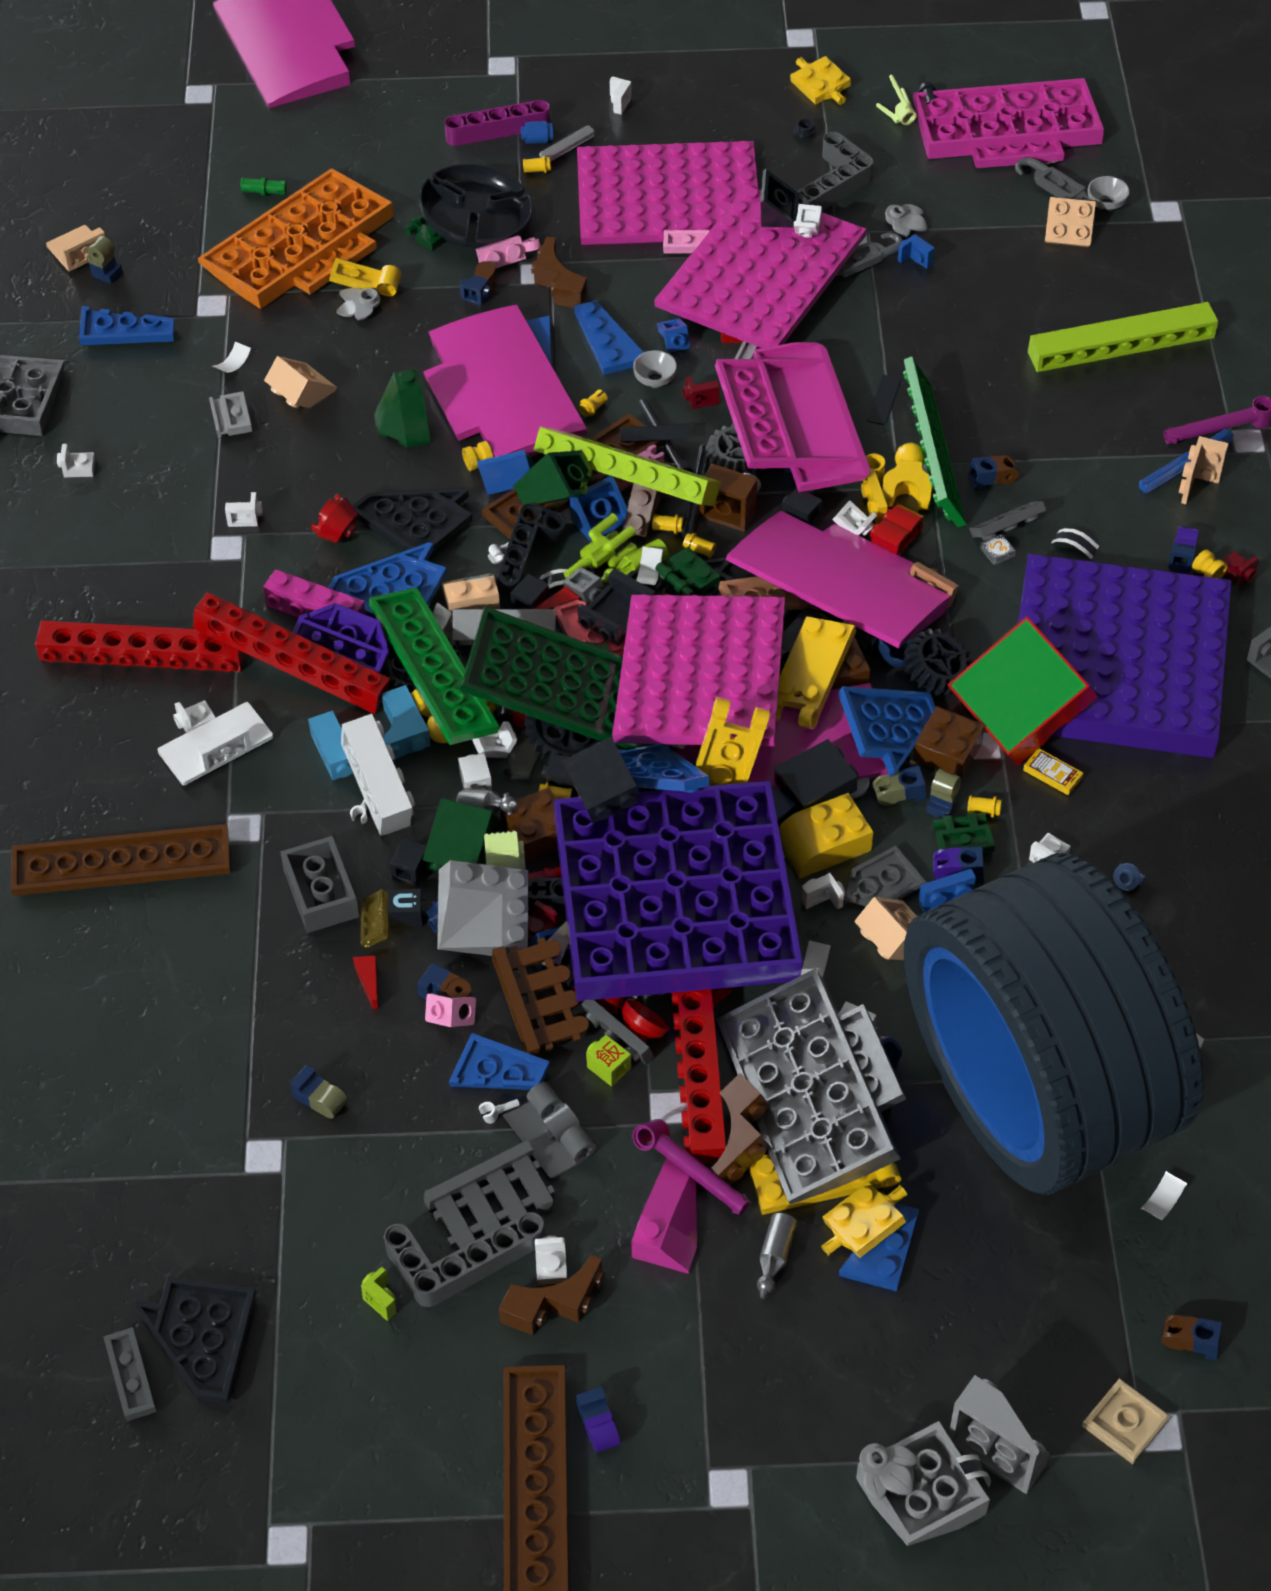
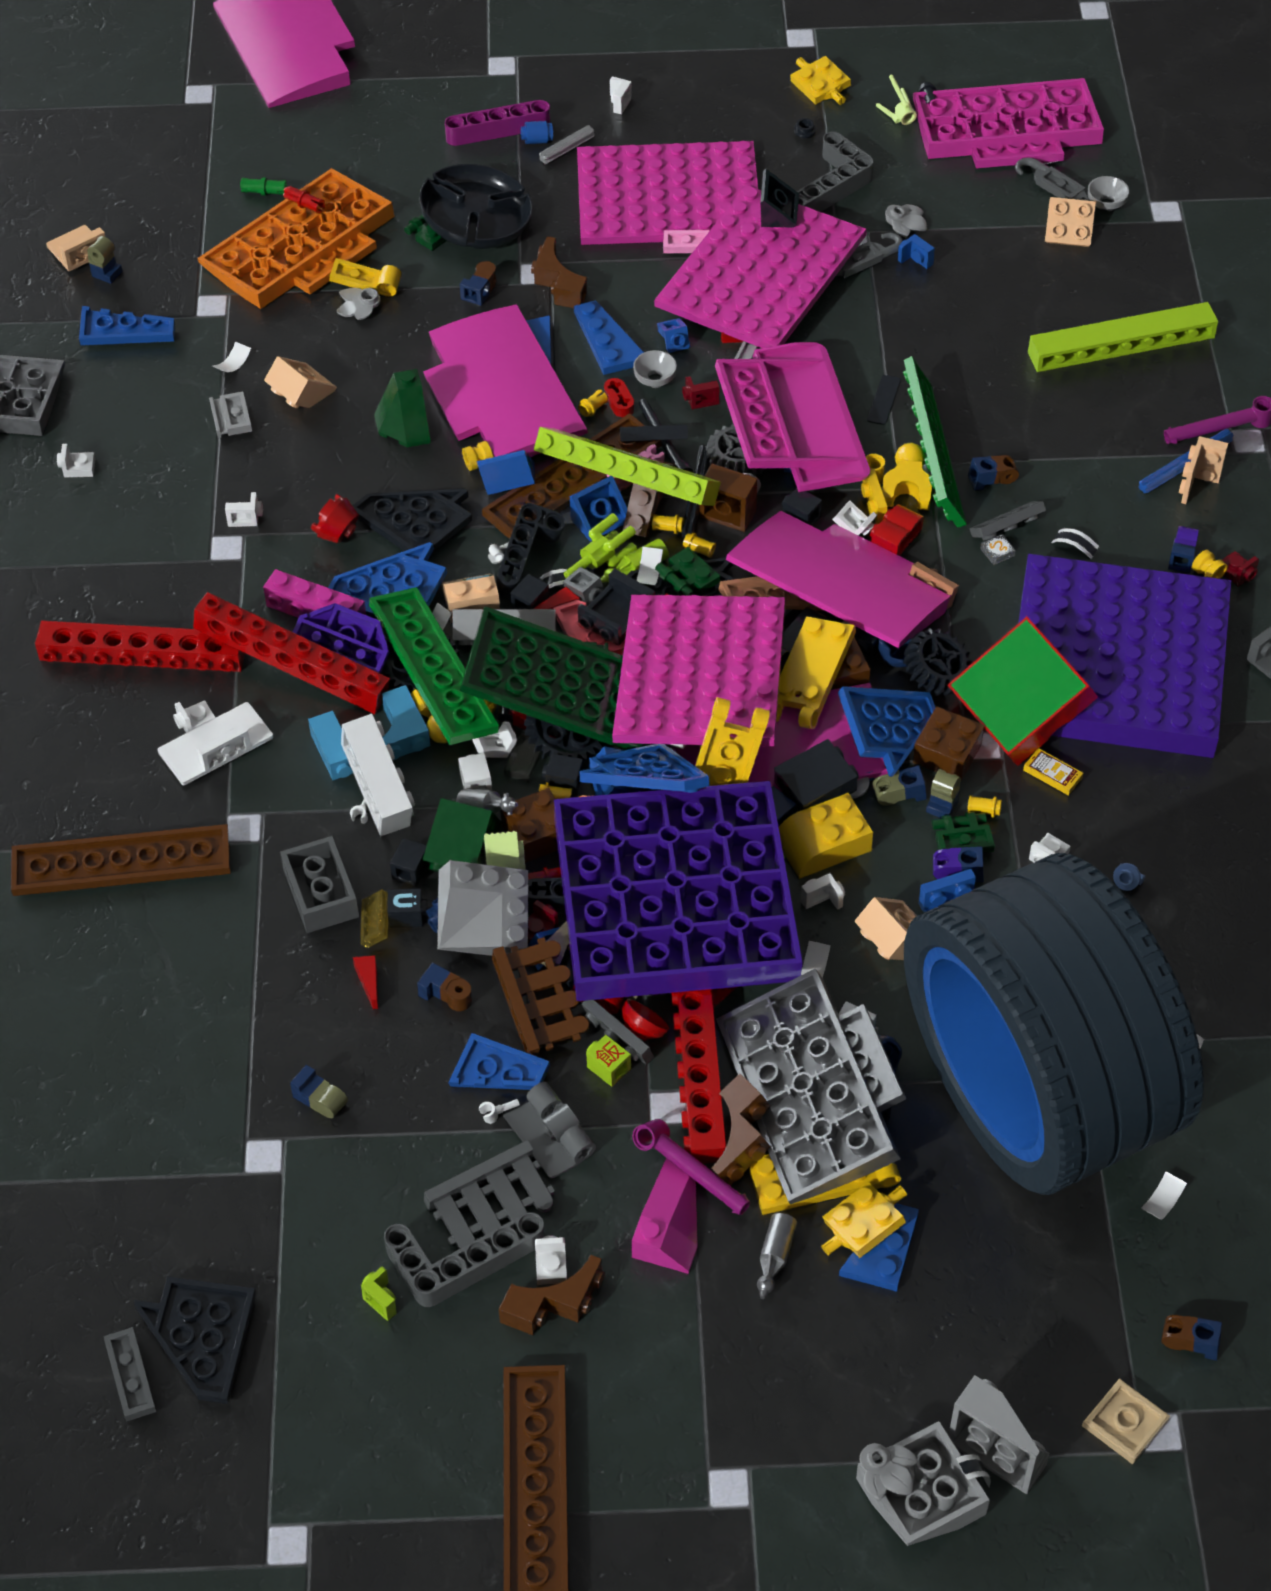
(304, 199): none -> red axle
(445, 1010): bright pink bracket -> none
(507, 250): bright pink plate -> none
(537, 164): yellow pin -> none
(555, 478): dark green slope -> none
(597, 1419): leg -> none
(602, 780): black brick -> none
(622, 396): none -> red beam
(808, 220): white bracket -> none
(883, 876): dark grey tile -> none

